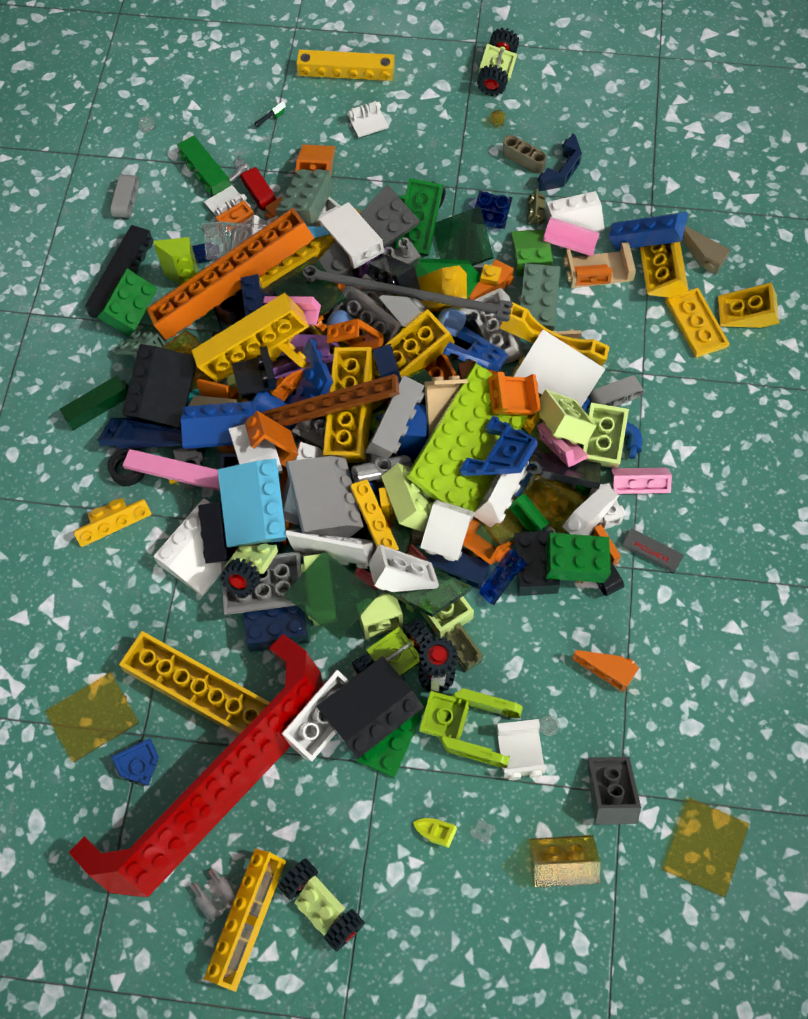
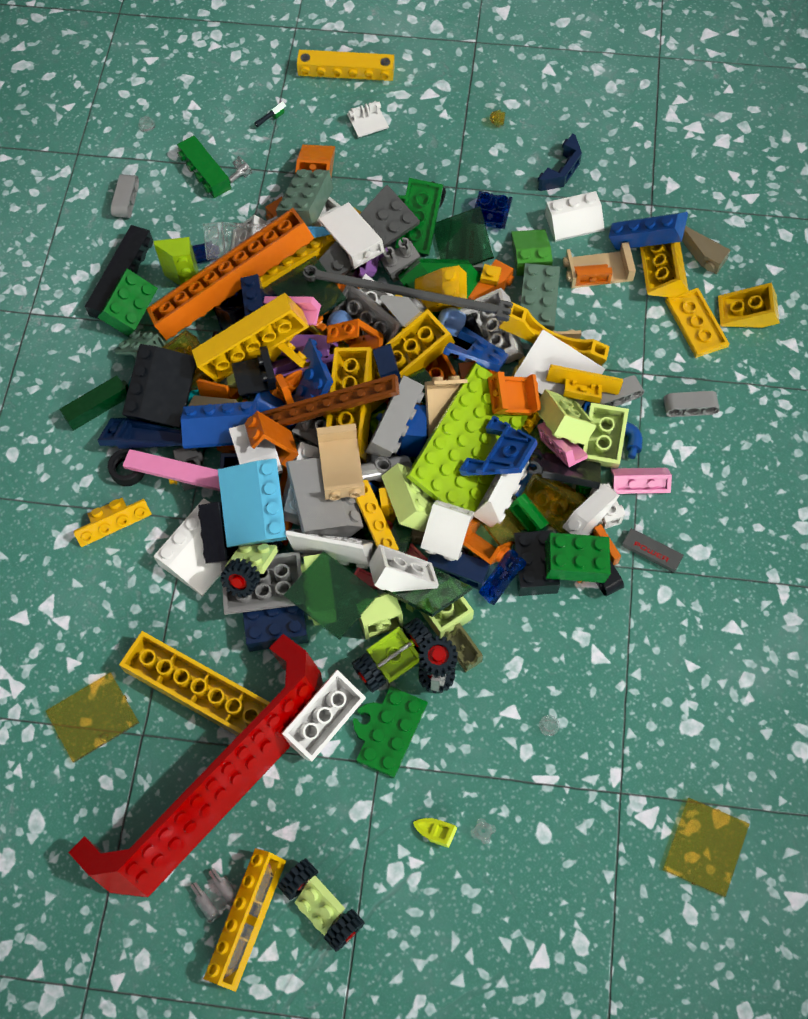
(137, 762): blue plate -> none
(225, 200): white hinge -> none
(236, 214): orange panel -> none
(257, 187): red beam -> none
(284, 389): none -> orange tile
(340, 462): none -> tan panel
(369, 707): black slope -> none
(393, 271): black slope -> none
(447, 716): lime plate -> none
(498, 62): plate -> none
(523, 745): white panel -> none
(524, 154): dark tan beam -> none
(536, 202): olive hinge -> none
(564, 861): clear yellow slope -> none
(571, 236): bright pink panel -> none
(584, 384): none -> yellow bracket
(611, 668): orange slope -> none
(613, 791): dark grey slope -> none
(691, 403): none -> light grey beam

